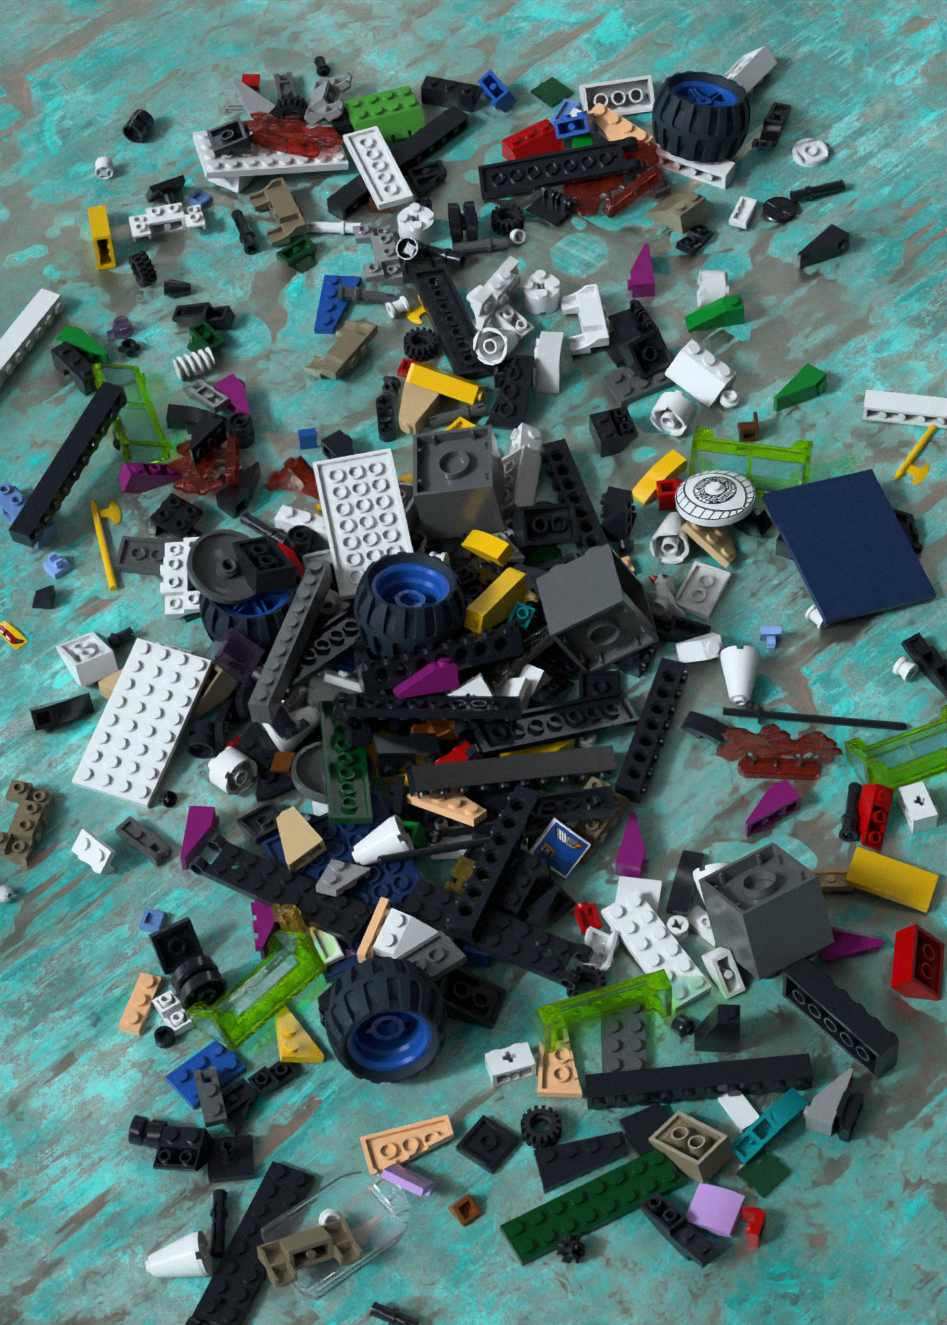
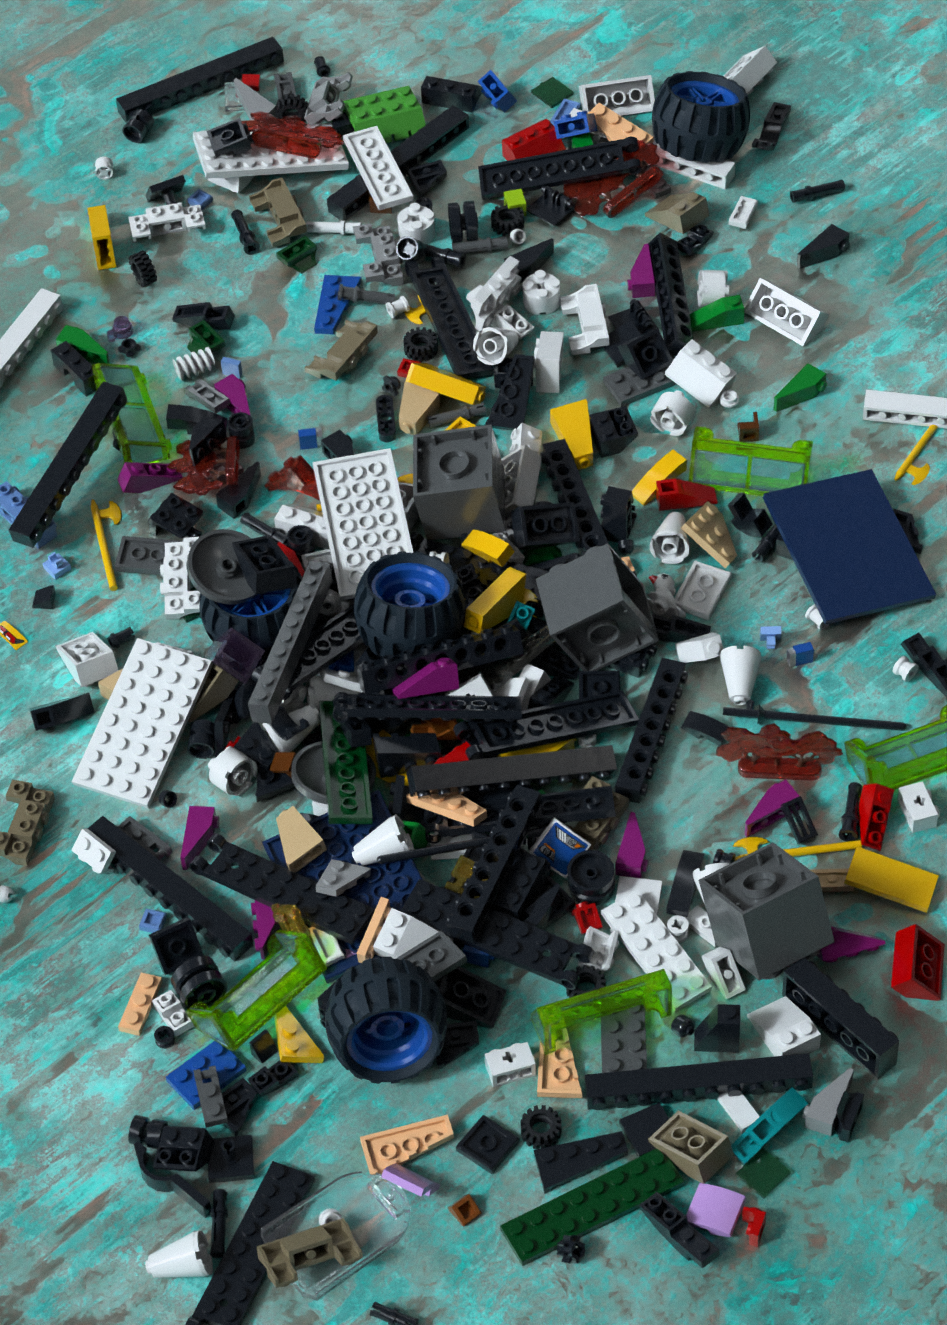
(172, 1183): none -> black piece
(173, 892): none -> black brick
(176, 288): black cone -> none
(201, 78): none -> black brick
(231, 366): none -> medium blue tile
(261, 822): black plate -> none
(263, 1046): none -> black slope
(458, 1041): none -> black wing
(515, 199): none -> lime panel
(533, 258): none -> black slope
(573, 425): none -> yellow slope
(591, 877): none -> black wheel
(670, 293): none -> black brick
(715, 498): dish -> none
(722, 857): none -> black wheel
(751, 844): none -> yellow piece
(766, 544): none -> black pin
(779, 209): black wheel -> none
(785, 312): none -> white slope
(785, 1028): none -> white slope
(791, 822): none -> black tile
(800, 654): none -> blue piece
(810, 153): white tile -> none

